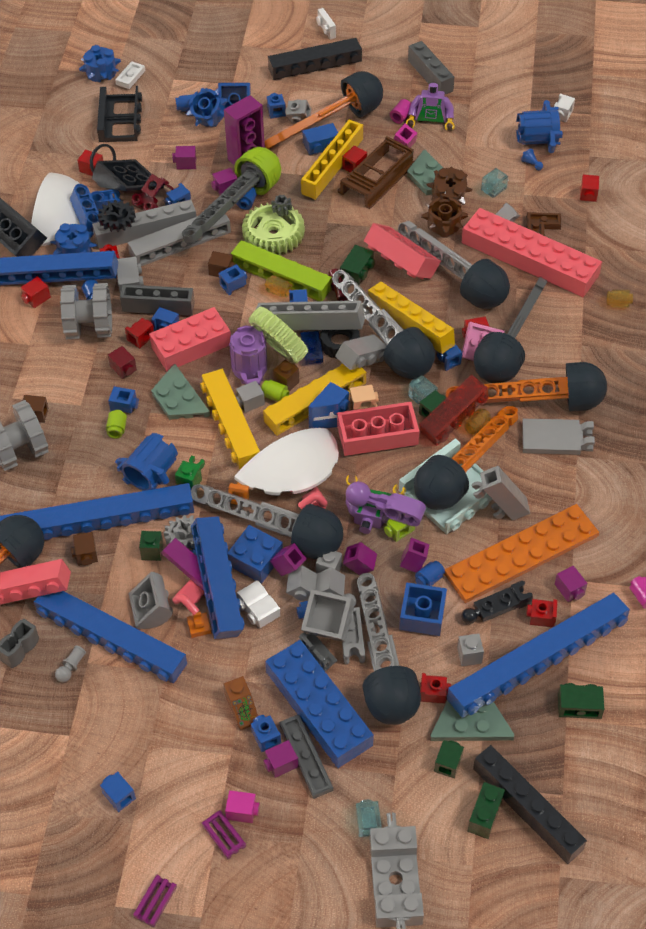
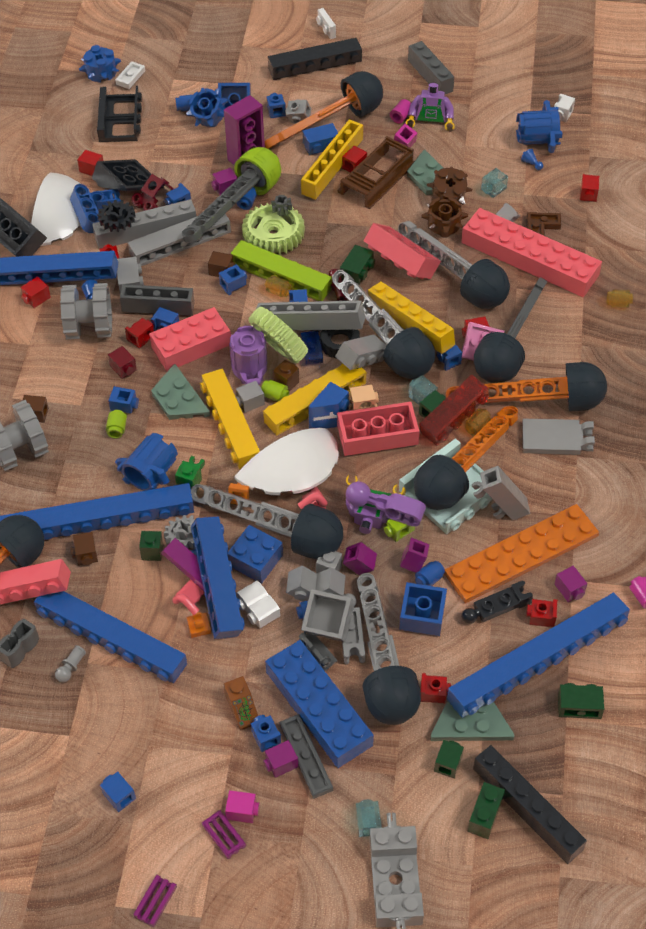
(73, 239): blue brick -> none
(96, 149): black piece -> none
(150, 602): light grey brick -> none
(185, 157): magenta brick -> none
(287, 559): magenta brick -> none
(470, 649): light grey brick -> none

